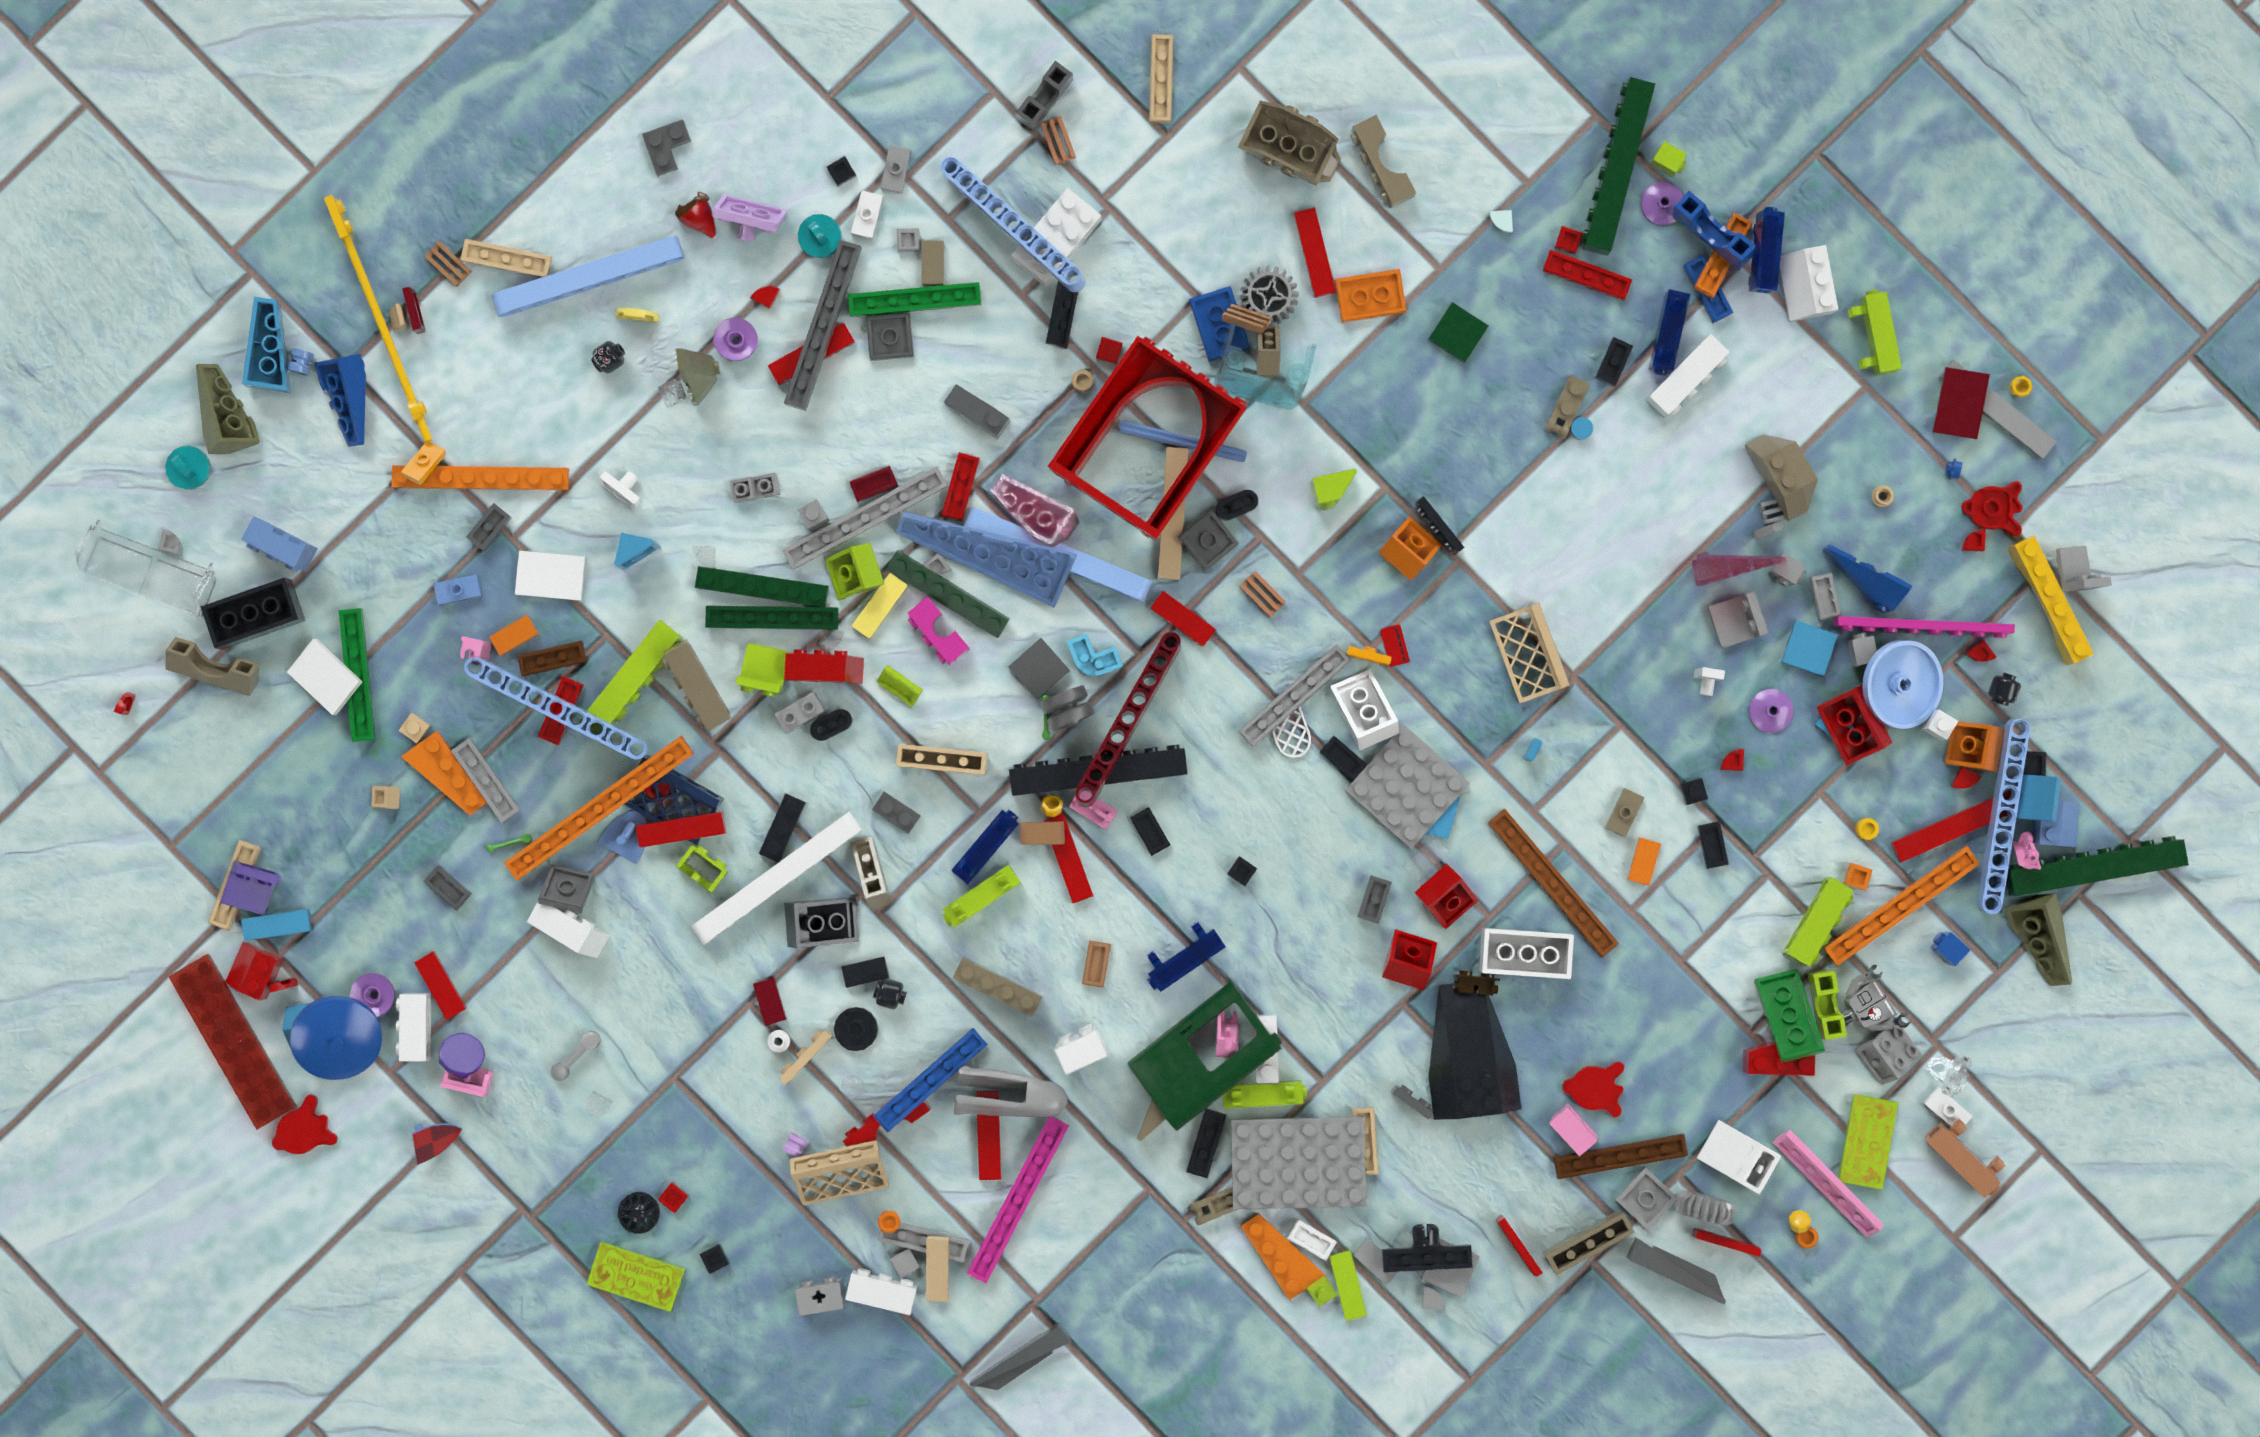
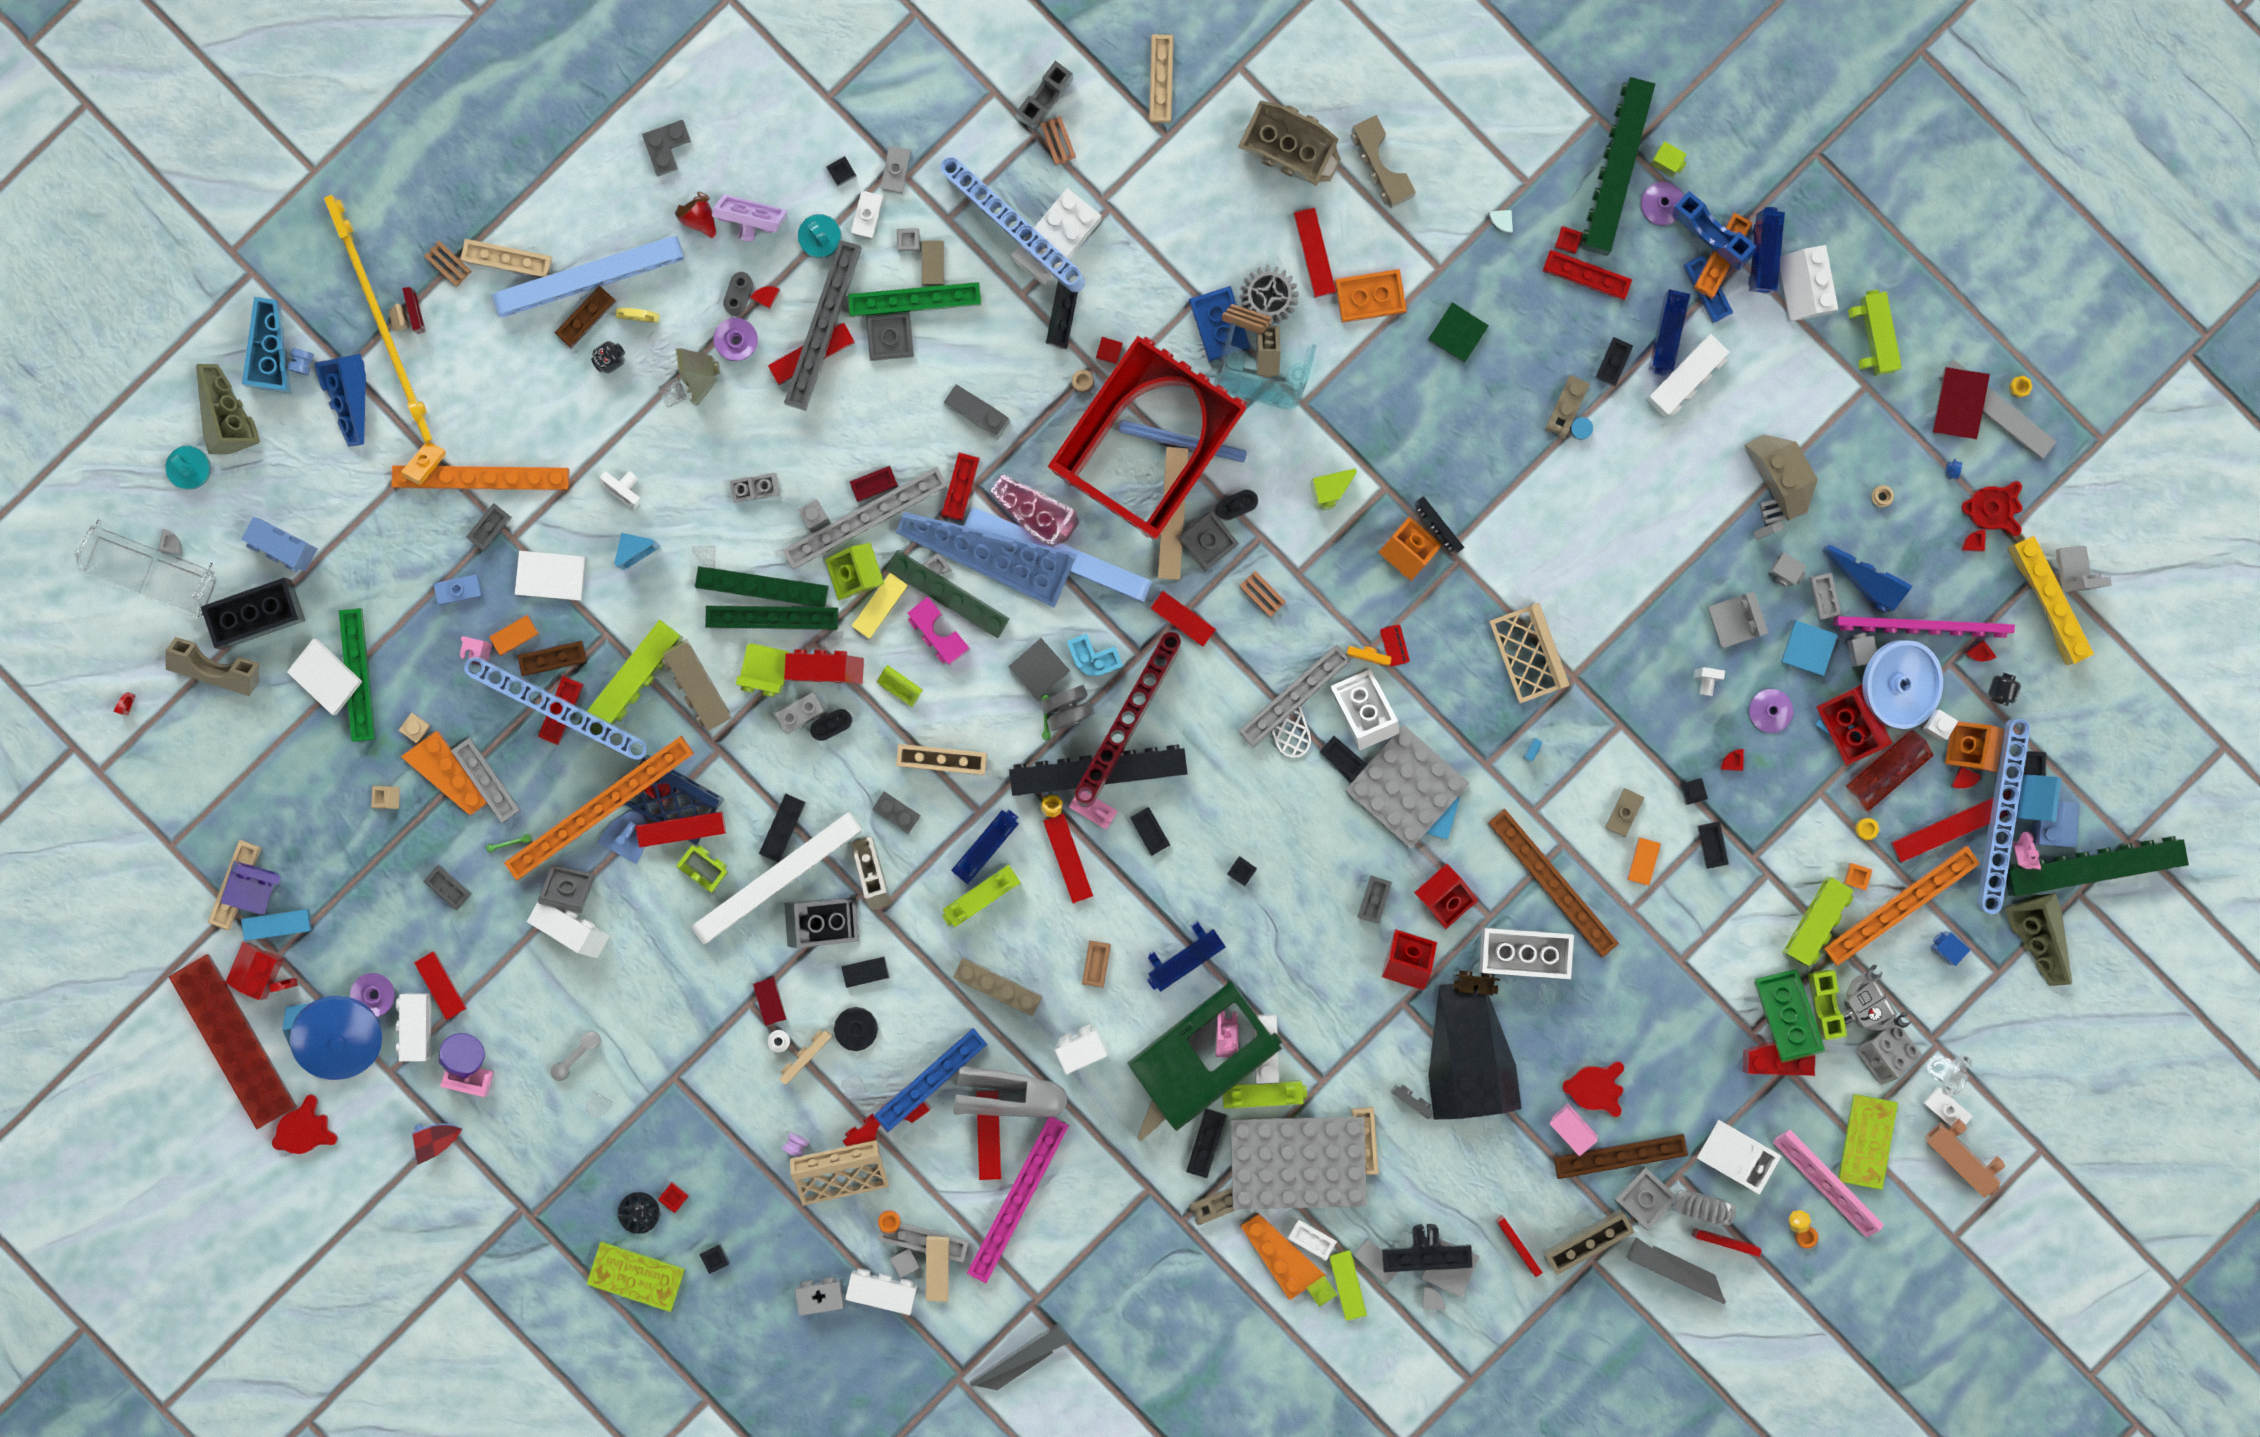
(585, 317): none -> reddish brown tile
(738, 293): none -> dark grey plate
(889, 993): black head -> none
(1042, 833): medium nougat tile -> none
(1719, 567): clear pink wedge -> none
(1888, 767): none -> clear red fence

